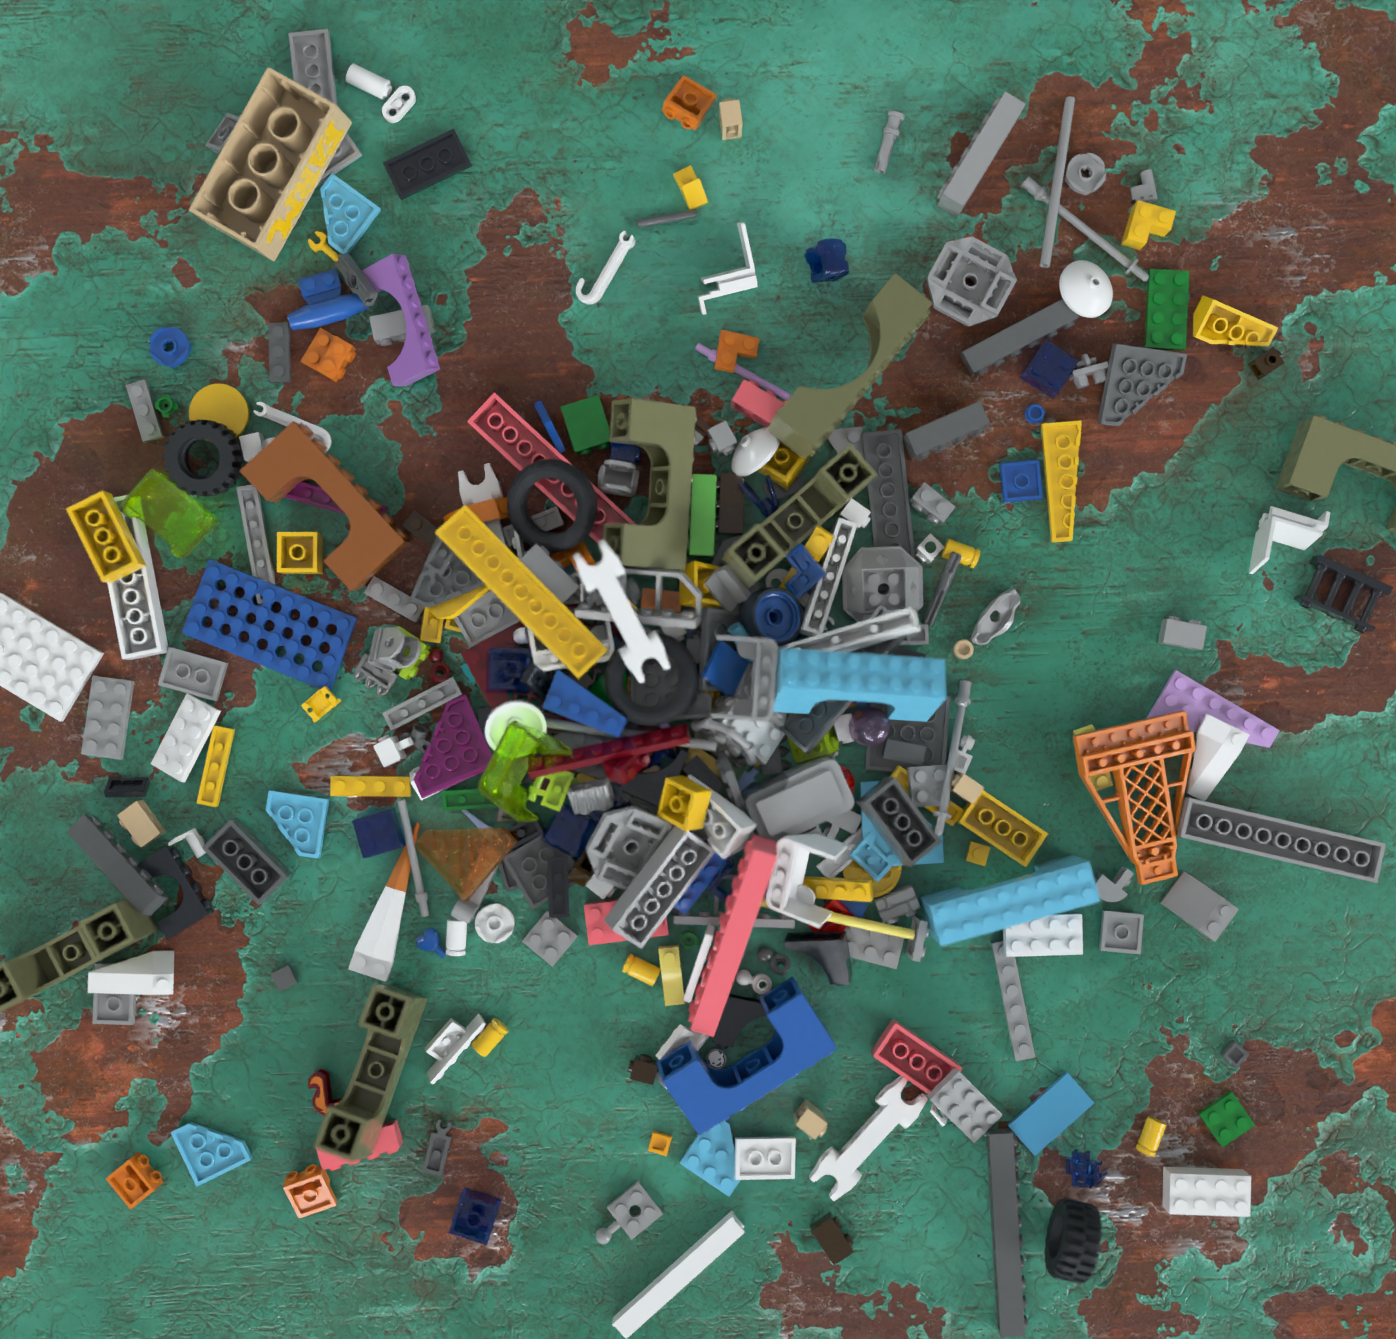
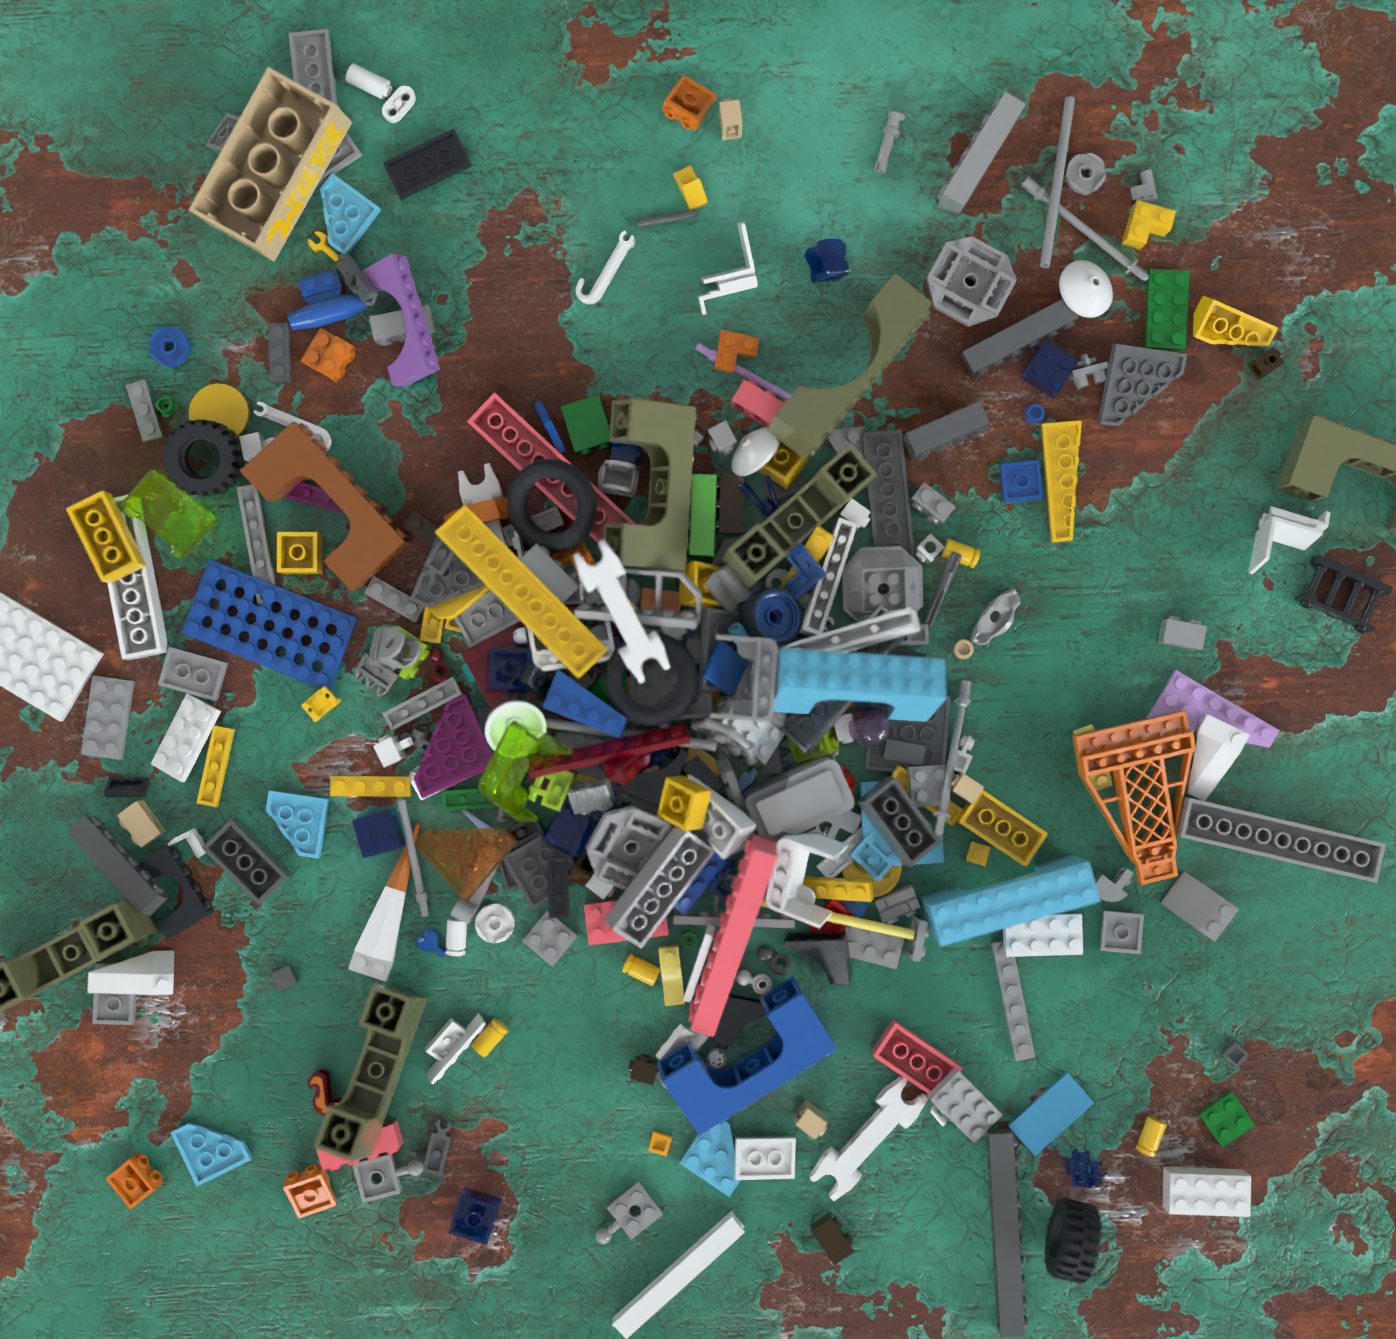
(386, 1167): none -> light grey plate

